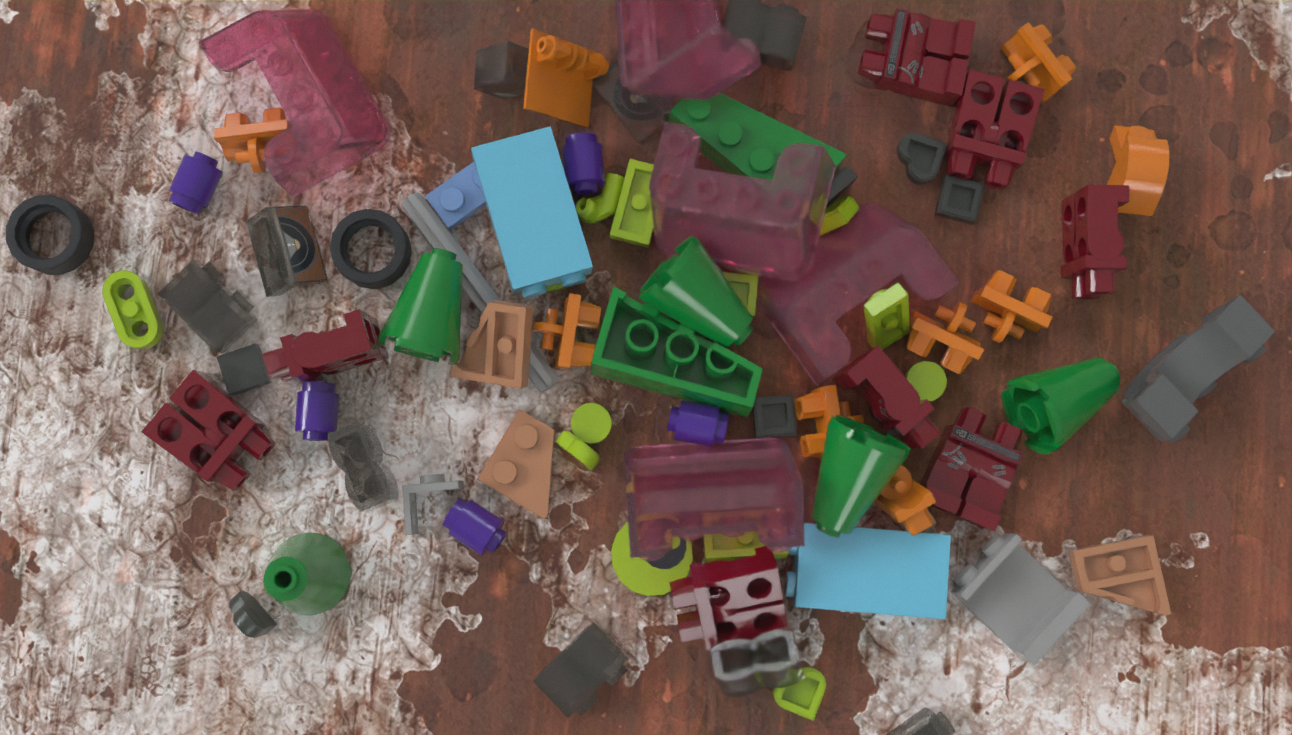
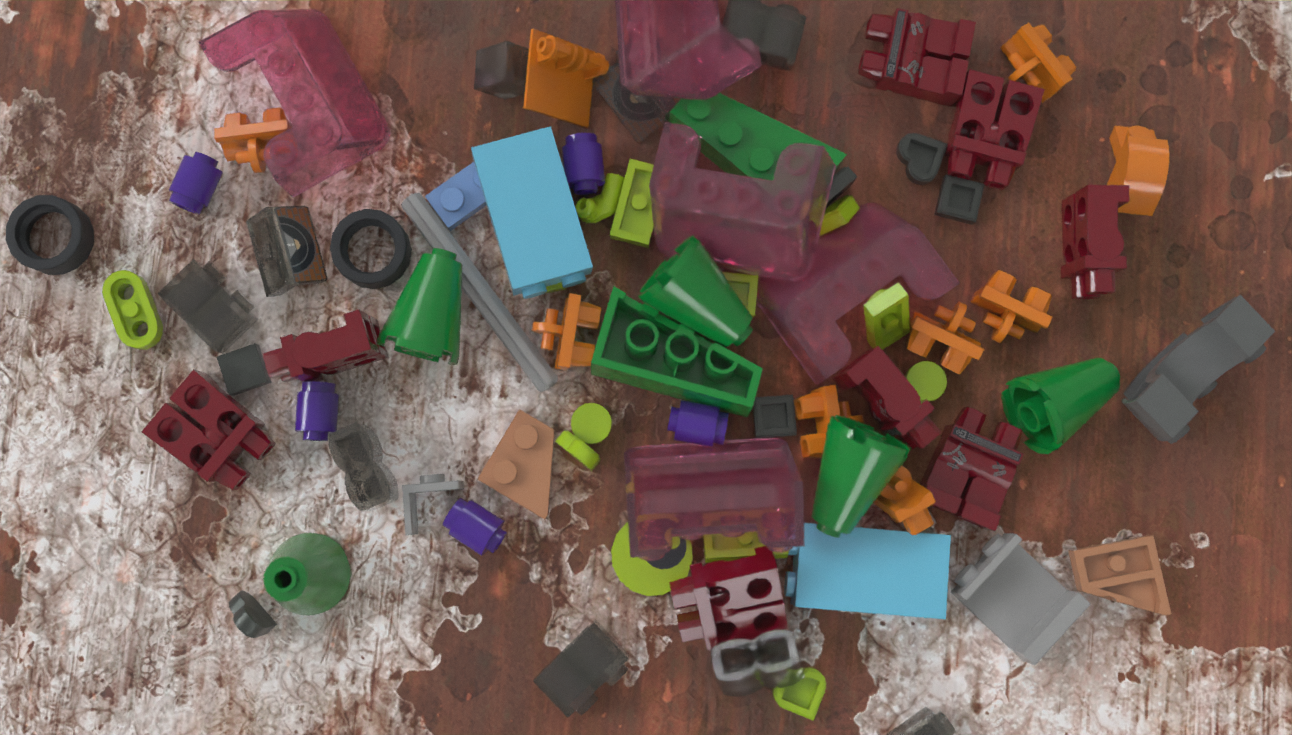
(499, 346): nougat wing -> none

